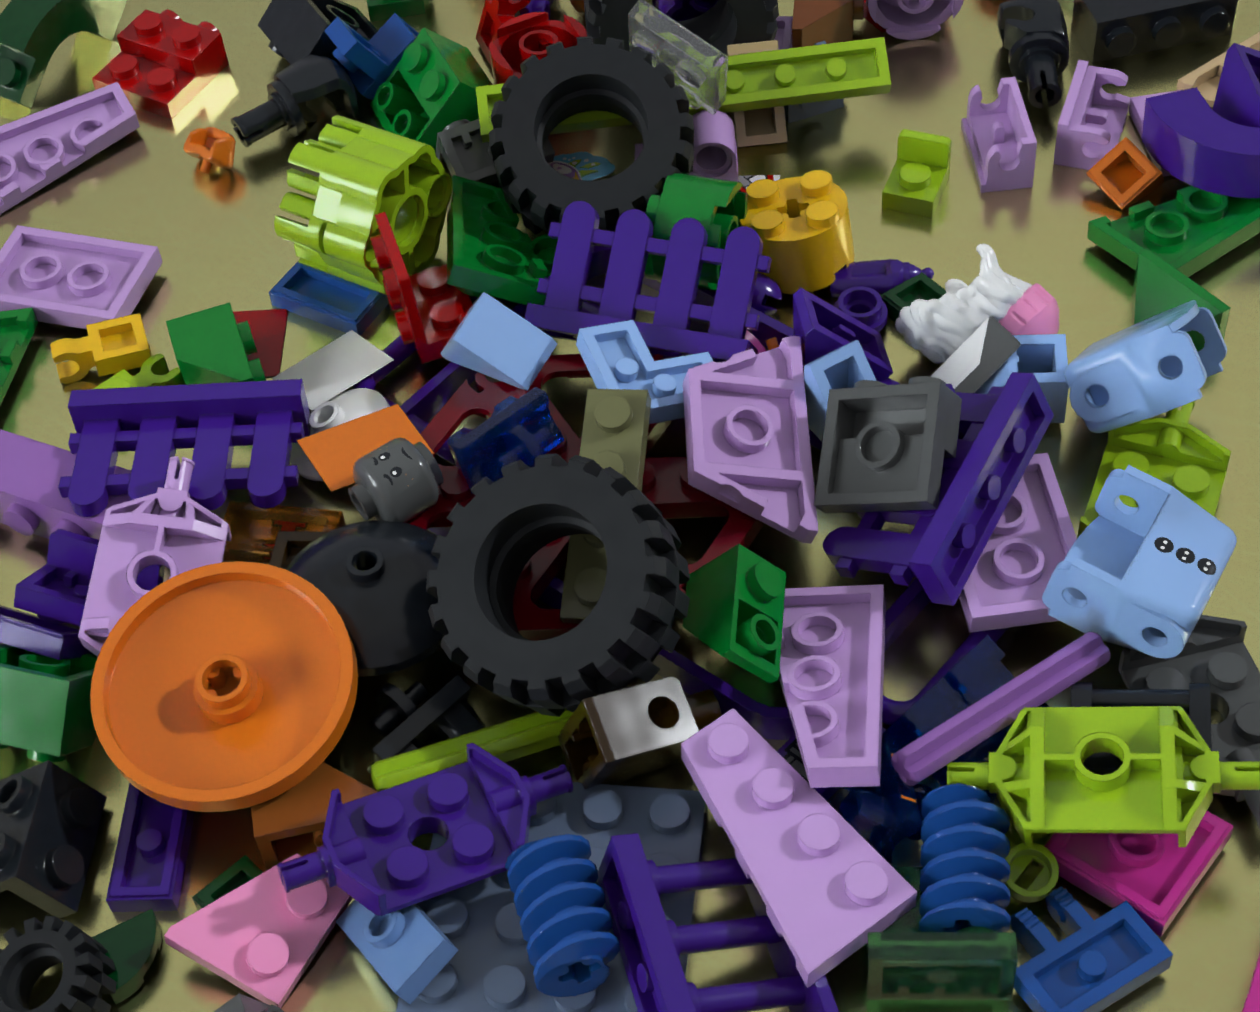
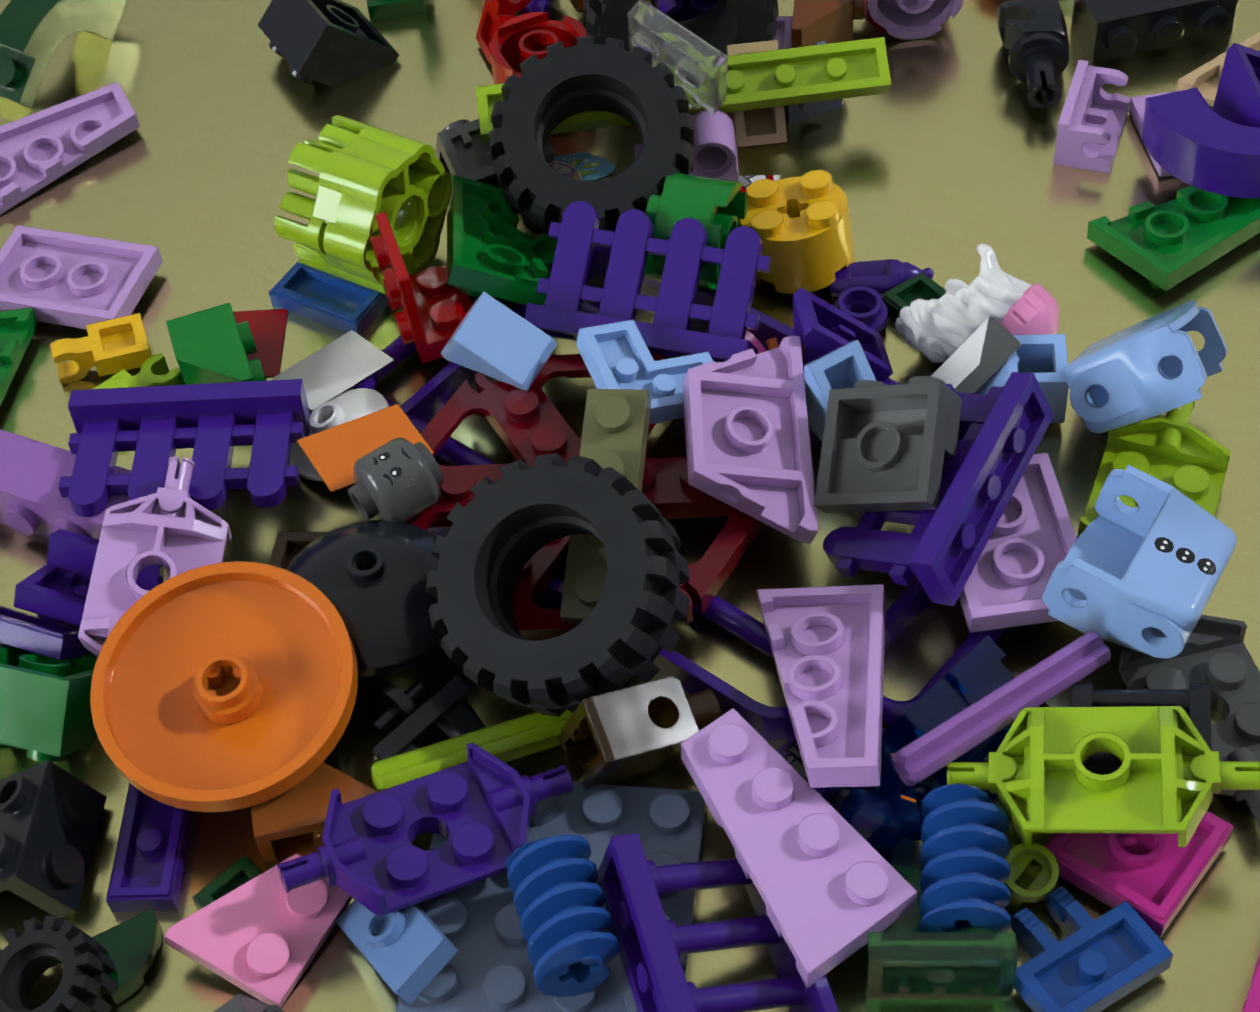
(164, 62): red plate -> none
(211, 146): orange piece -> none
(256, 528): clear orange tile -> none
(288, 94): black piece -> none
(373, 60): blue brick -> none
(429, 89): green slope -> none
(514, 432): clear blue hips -> none
(739, 610): green slope -> none
(763, 289): dark purple hinge -> none
(918, 173): lime bracket -> none
(1000, 139): lavender hinge -> none
(1125, 175): orange slope -> none
(1163, 287): green slope -> none

